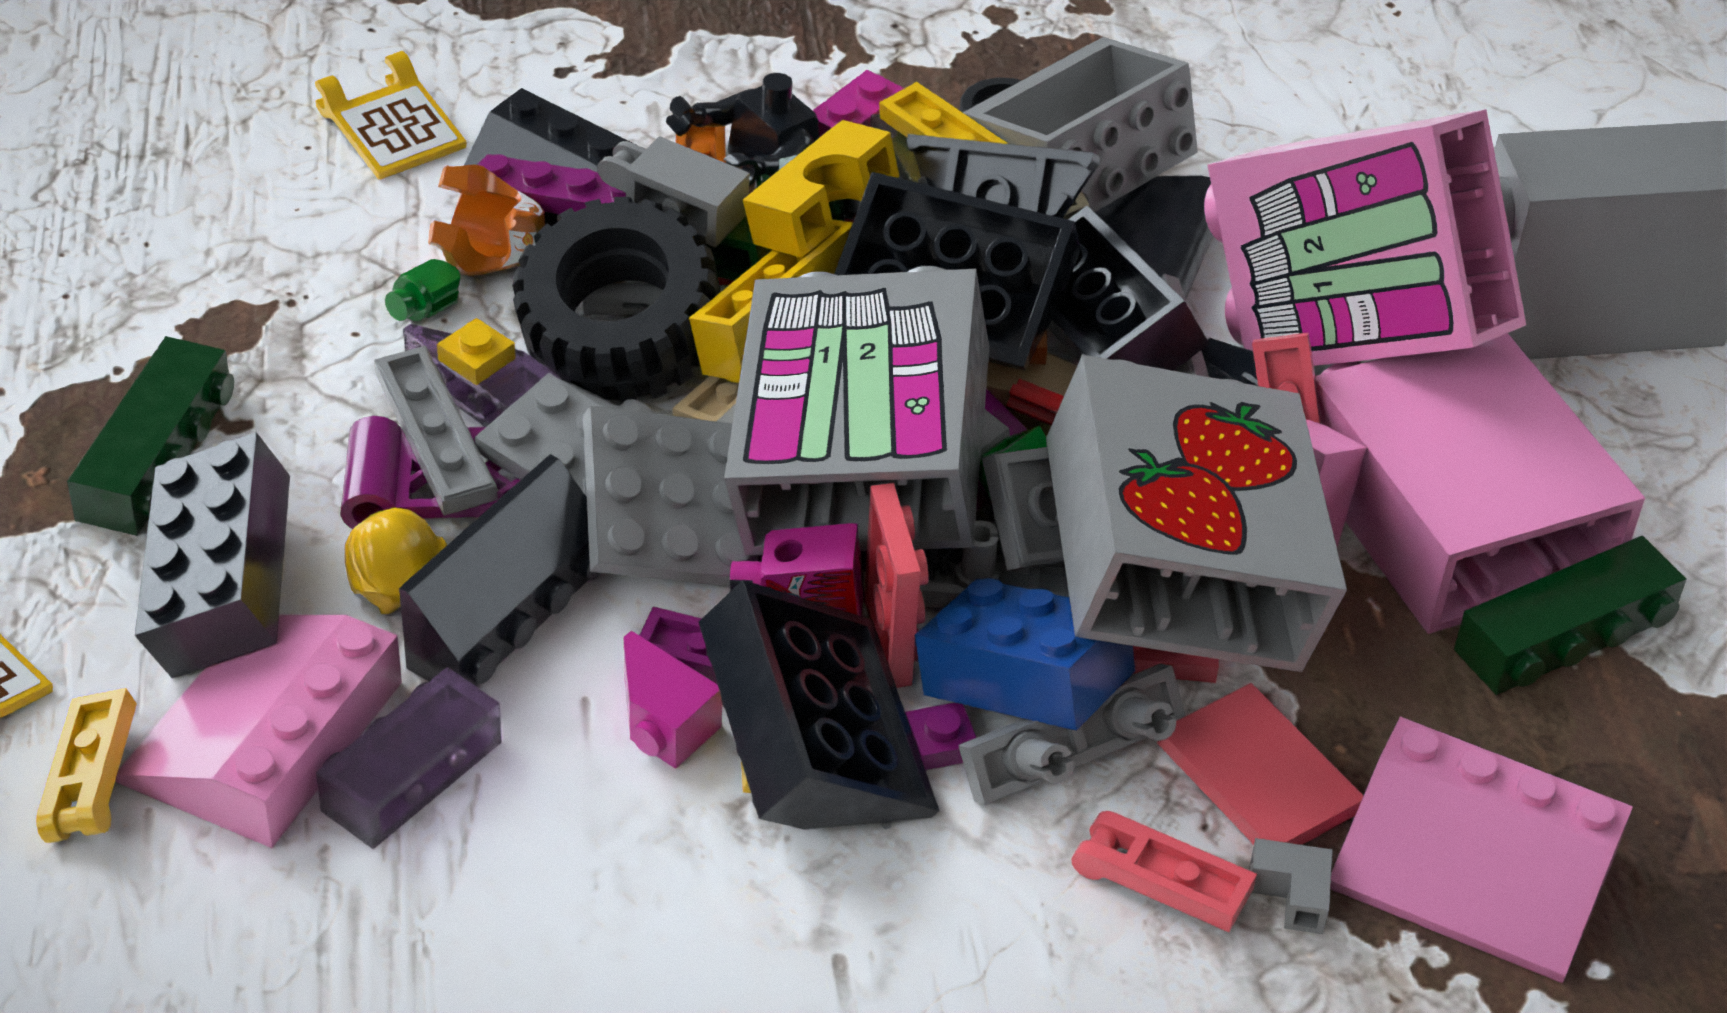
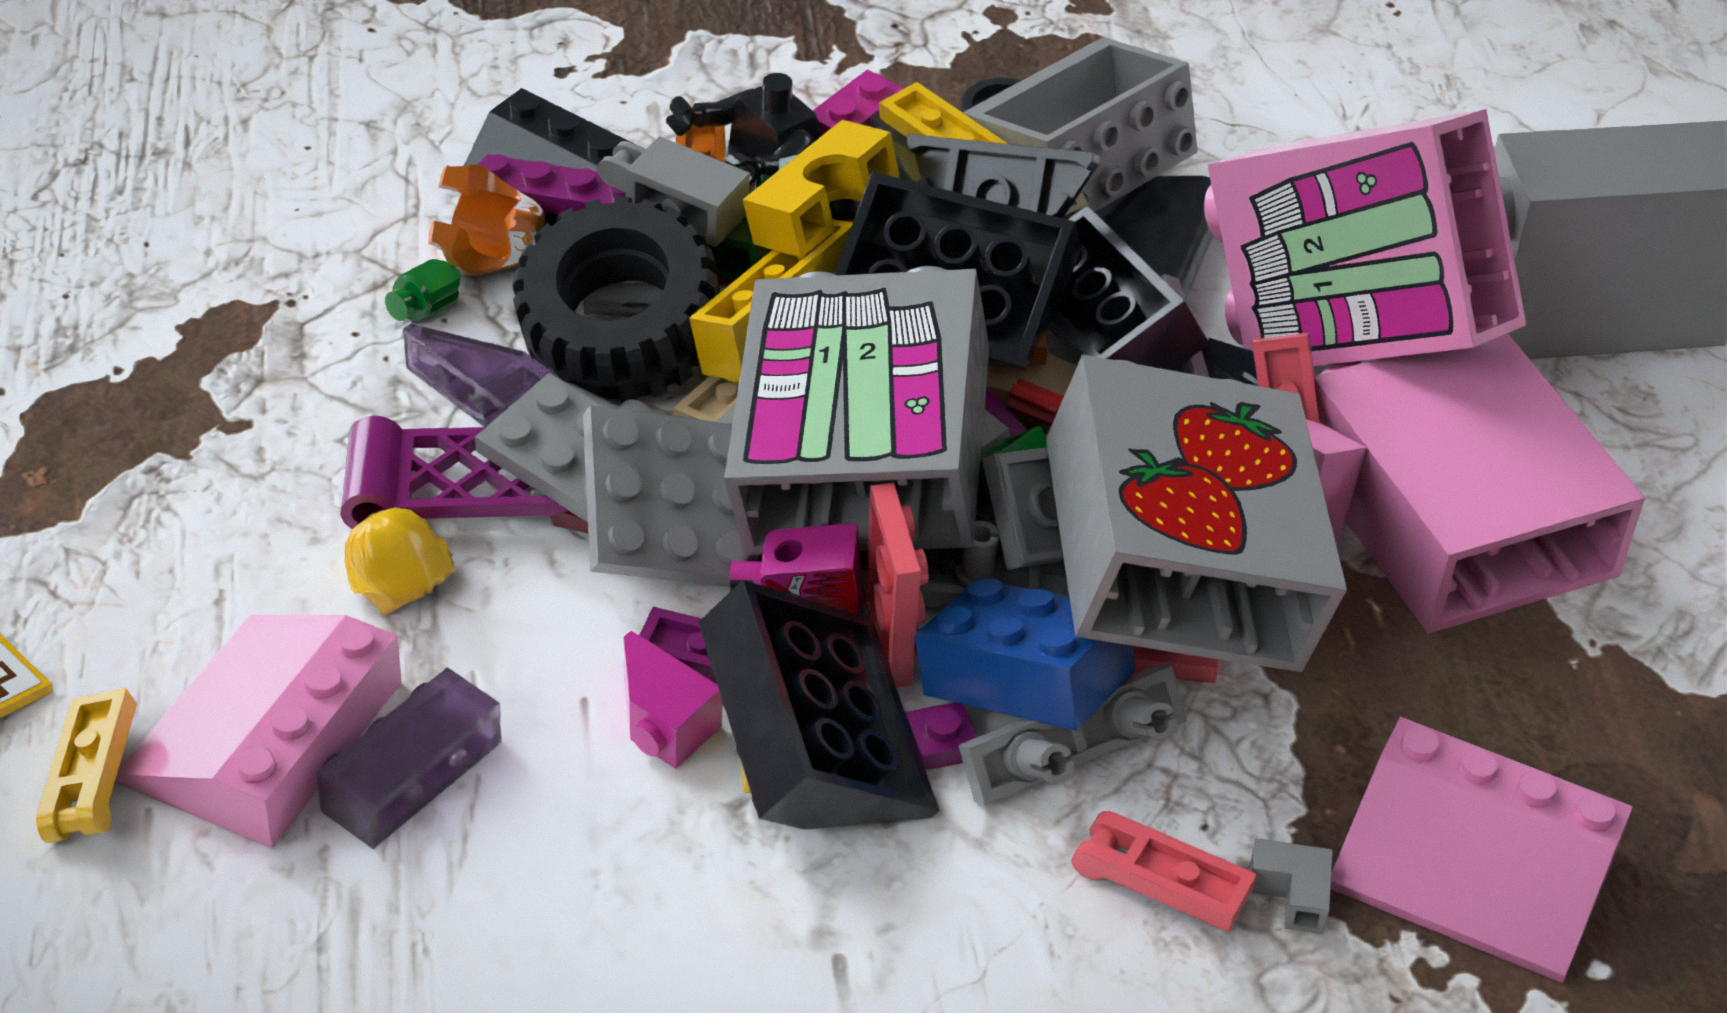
(154, 423): dark green brick -> none
(213, 556): black brick -> none
(392, 125): flag -> none
(435, 430): light grey tile -> none
(476, 351): yellow plate -> none
(499, 578): black slope -> none
(1261, 769): coral tile -> none
(1569, 615): dark green brick -> none

